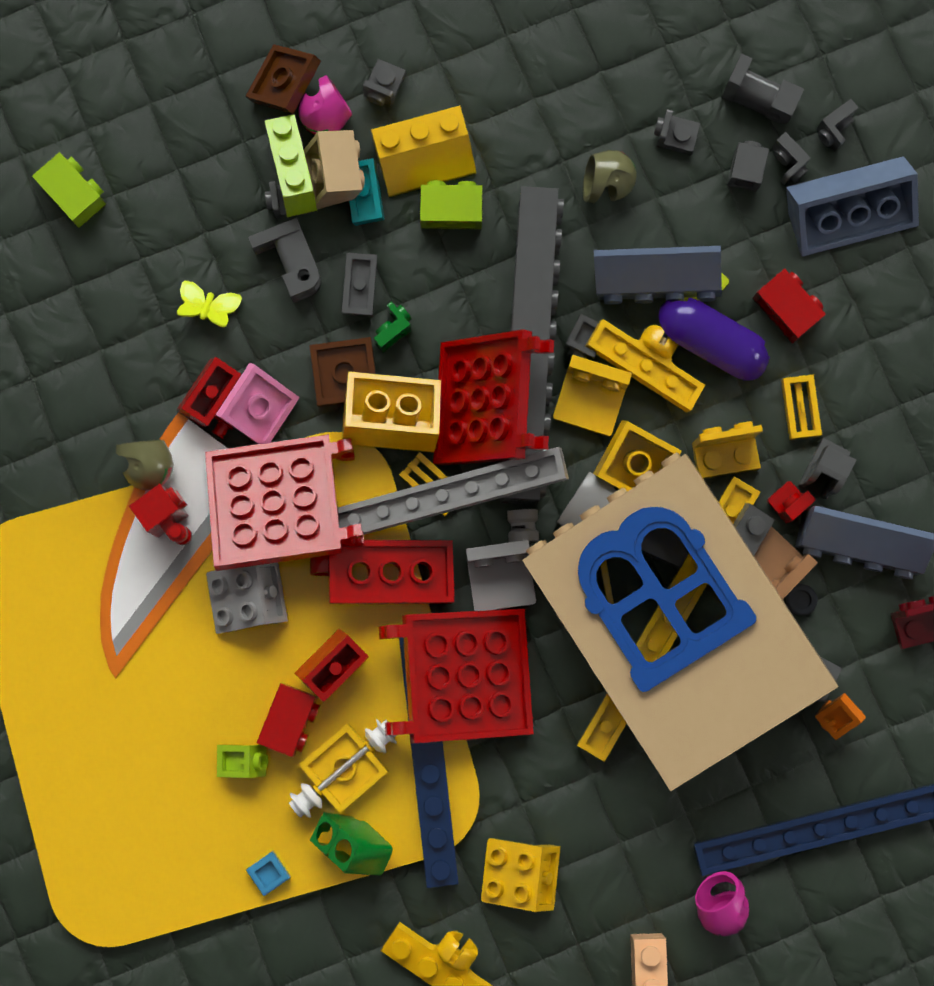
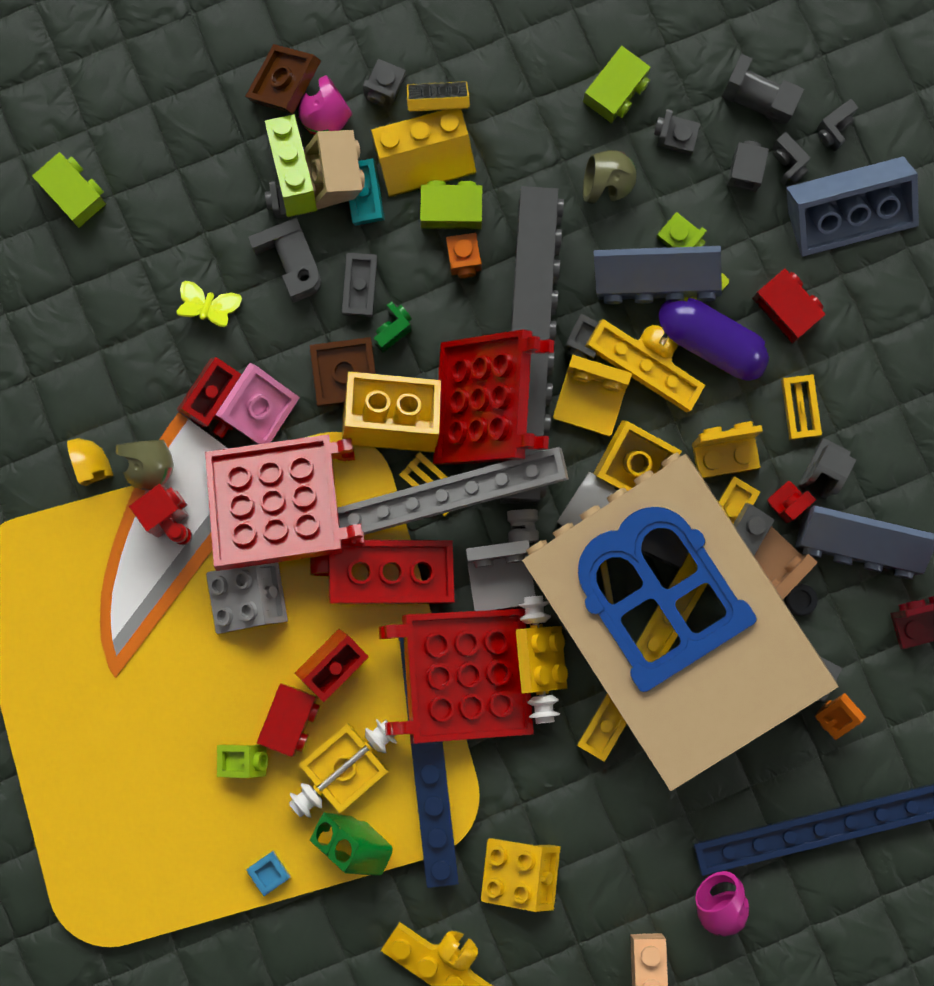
(88, 461): none -> yellow brick
(437, 96): none -> tile
(464, 255): none -> orange bracket
(540, 659): none -> yellow plate
(617, 84): none -> lime brick
(681, 233): none -> lime bracket

